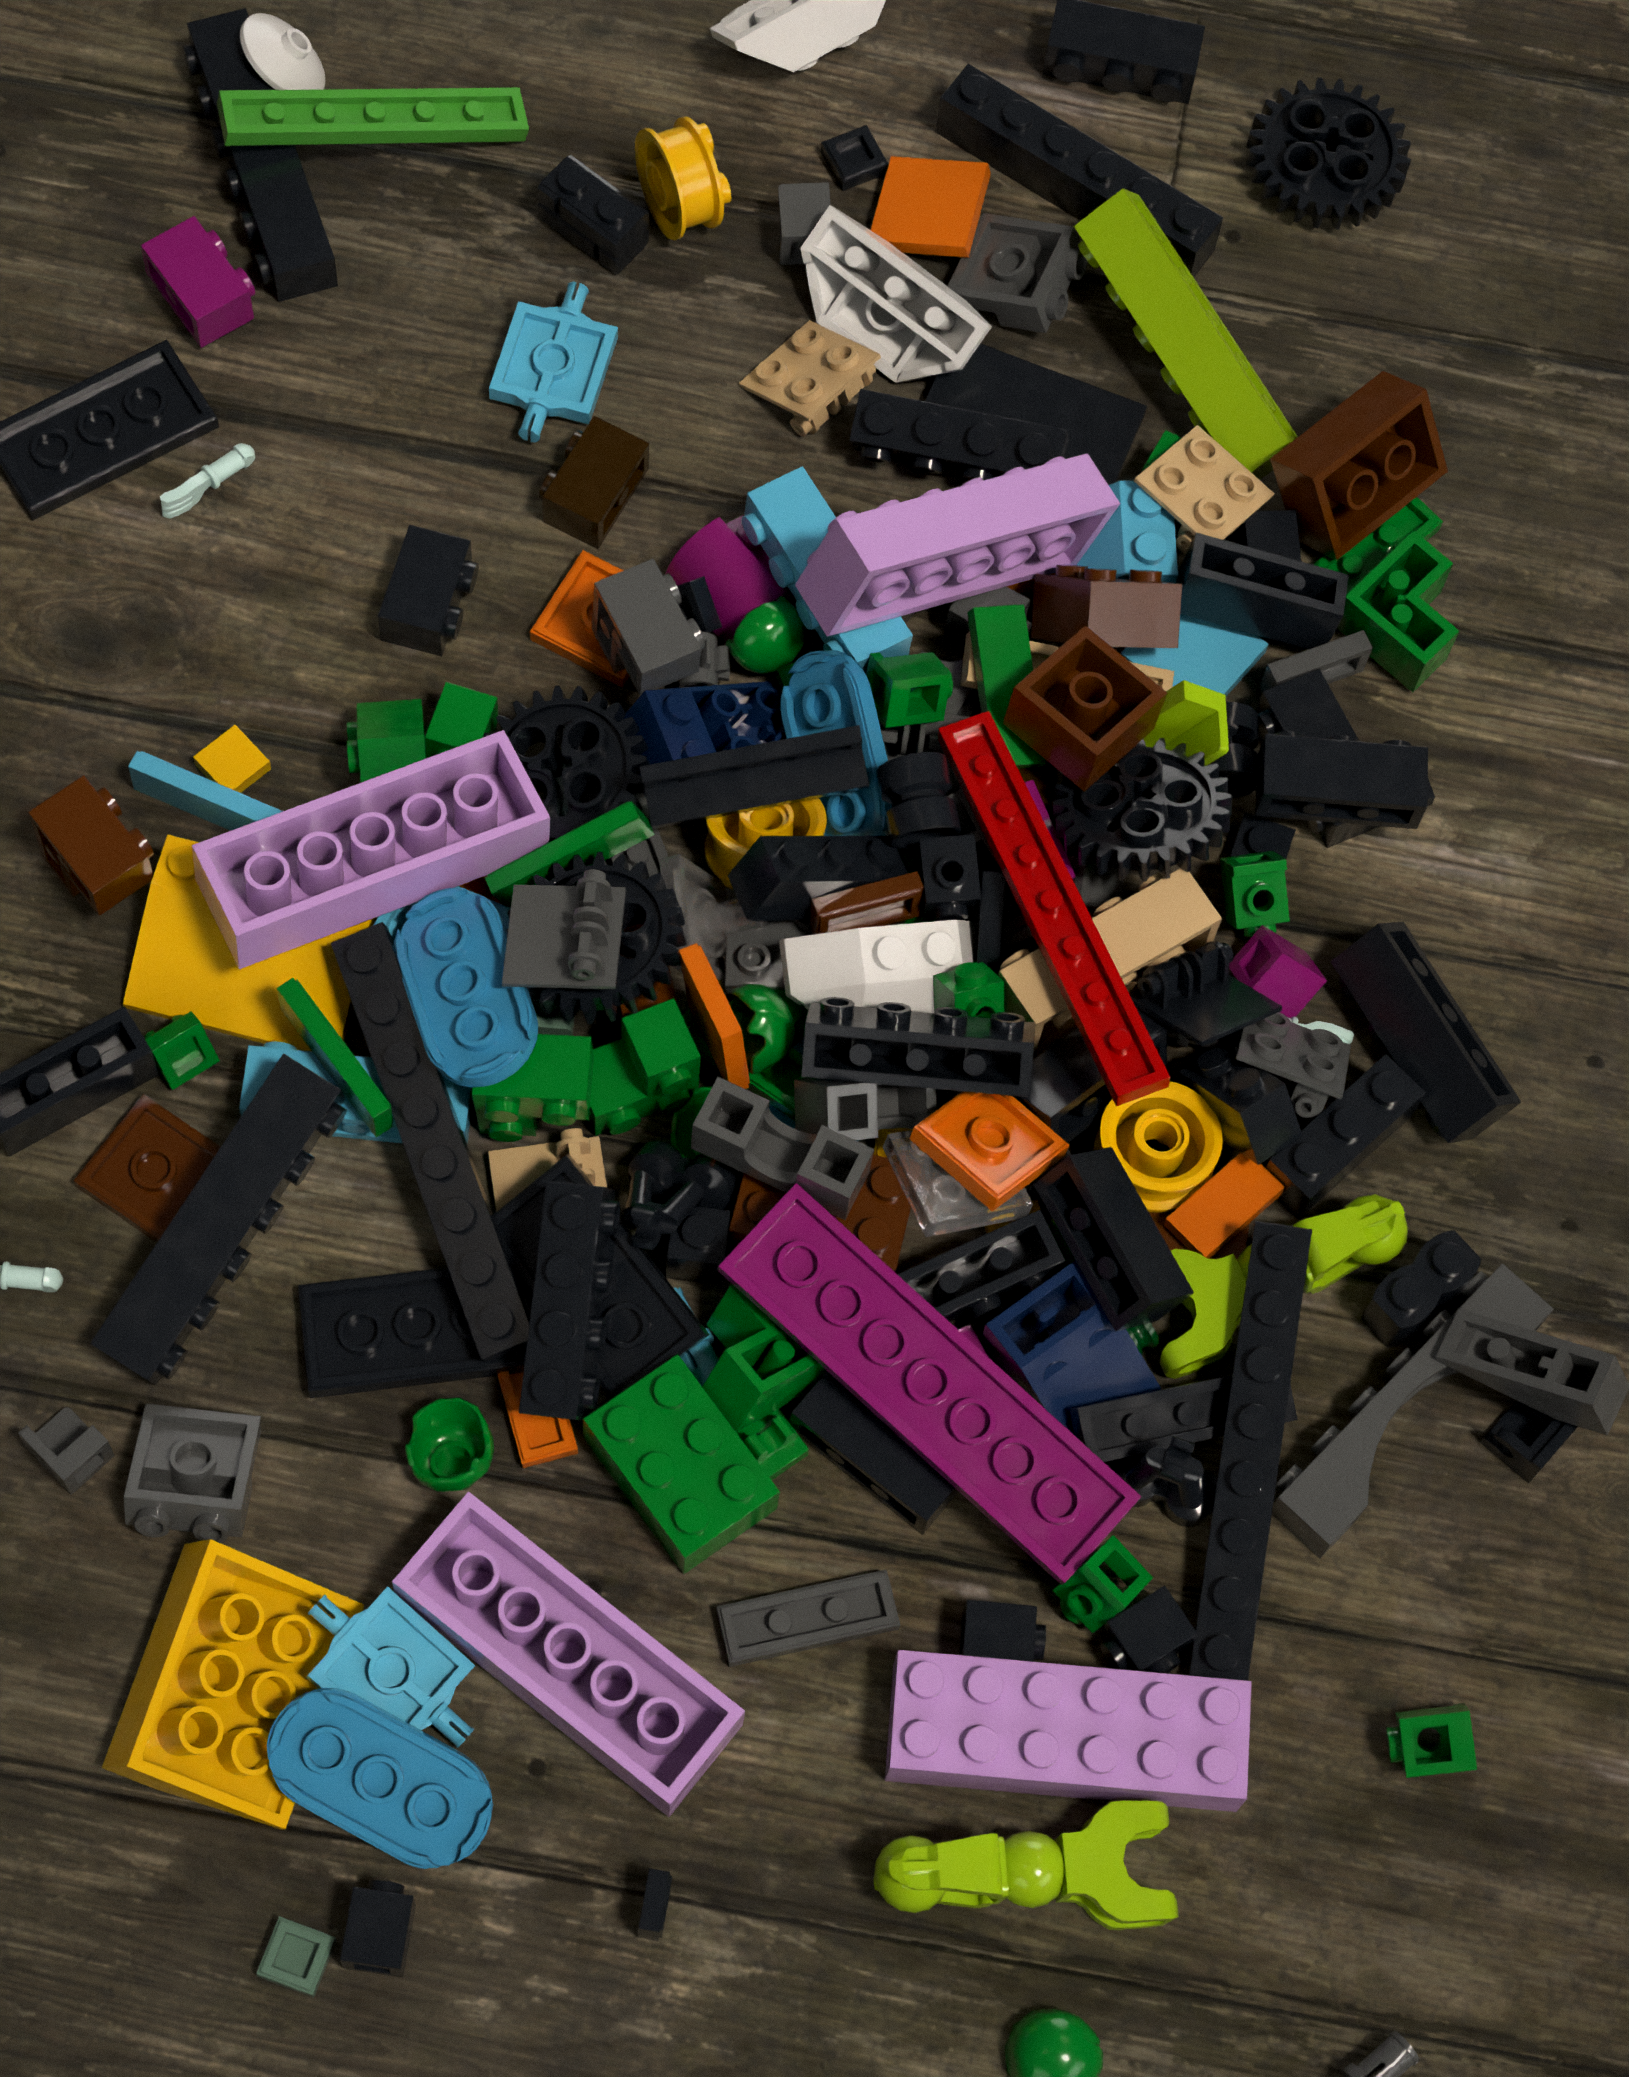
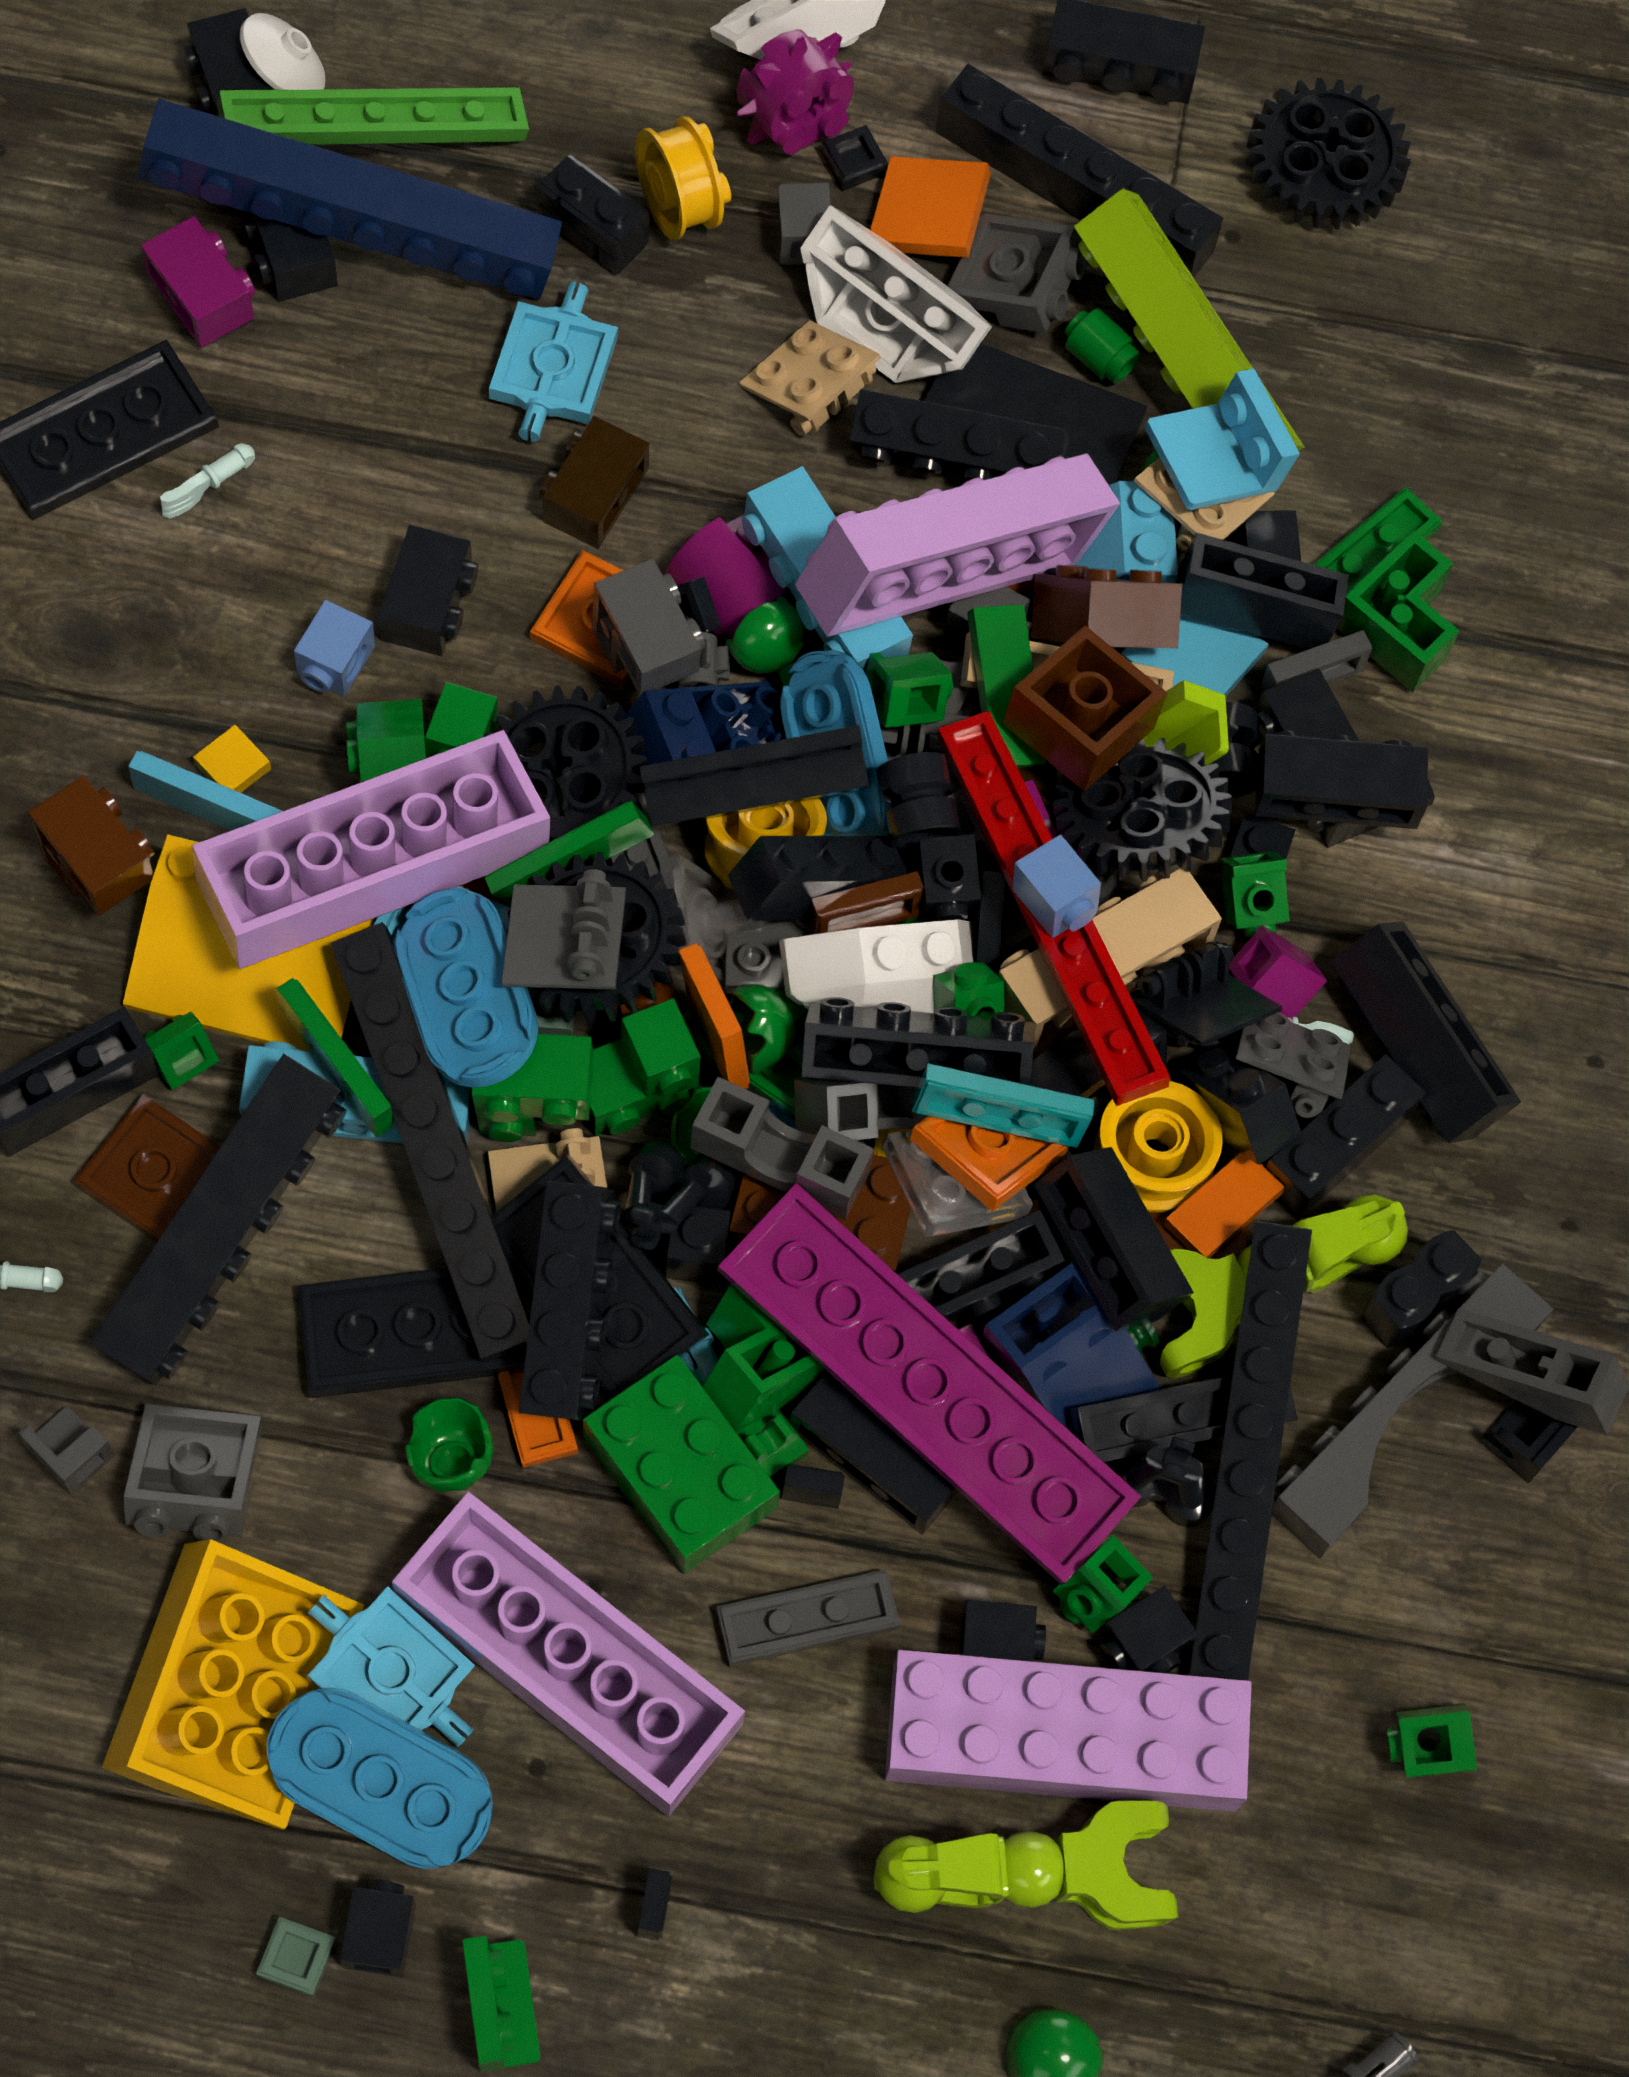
(334, 649): none -> medium blue brick
(348, 199): none -> dark blue brick
(501, 2003): none -> green bracket
(796, 91): none -> magenta brick
(813, 1486): none -> black tile
(1002, 1105): none -> teal tile
(1057, 887): none -> medium blue brick
(1102, 345): none -> green brick
(1225, 447): none -> medium azure bracket
(1360, 464): reddish brown brick -> none

